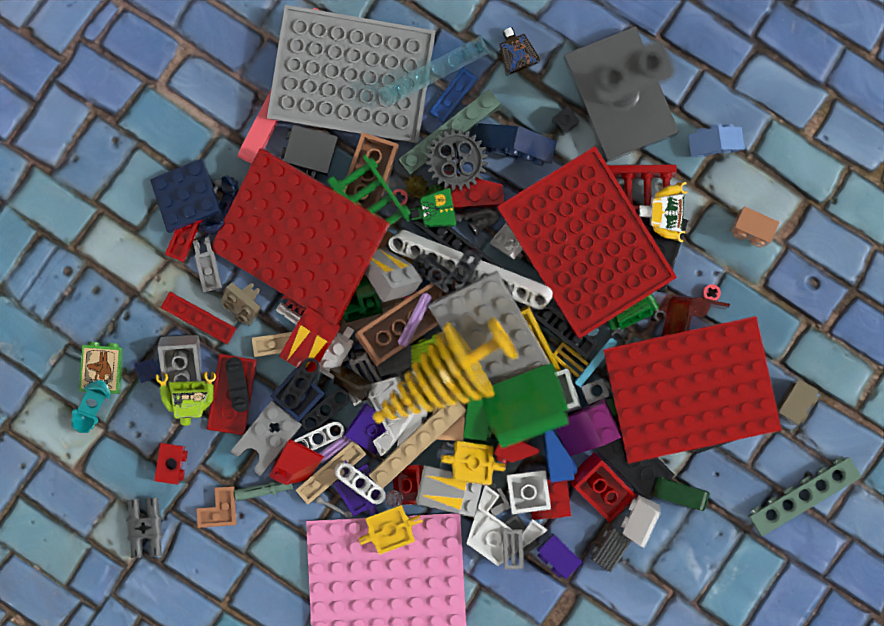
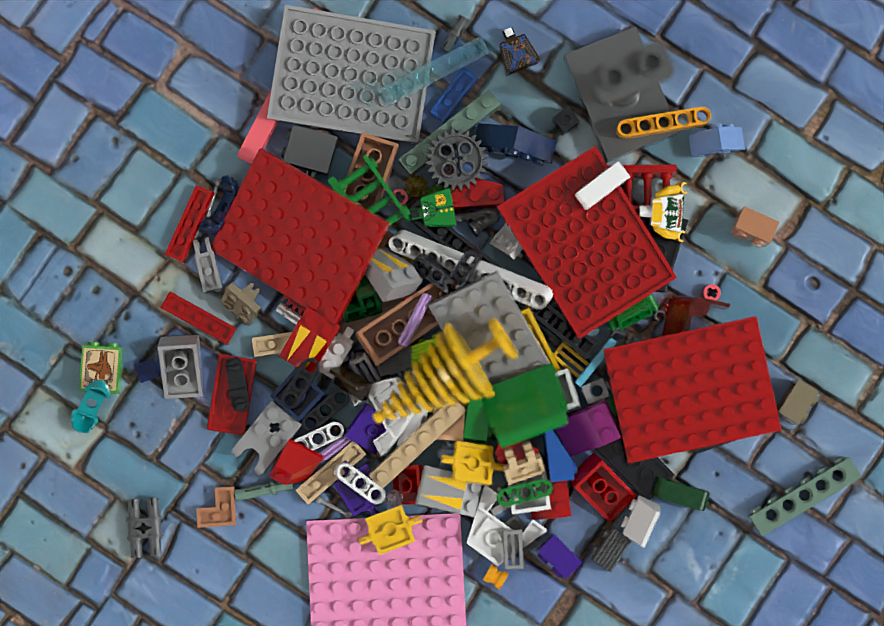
(163, 473): red brick -> none
(185, 195): dark blue plate -> none
(187, 399): lime torso -> none
(455, 34): none -> dark grey pin
(495, 576): none -> light orange wheel
(520, 500): none -> green beam
(524, 468): none -> tan plate
(602, 185): none -> white beam
(671, 117): none -> light orange beam

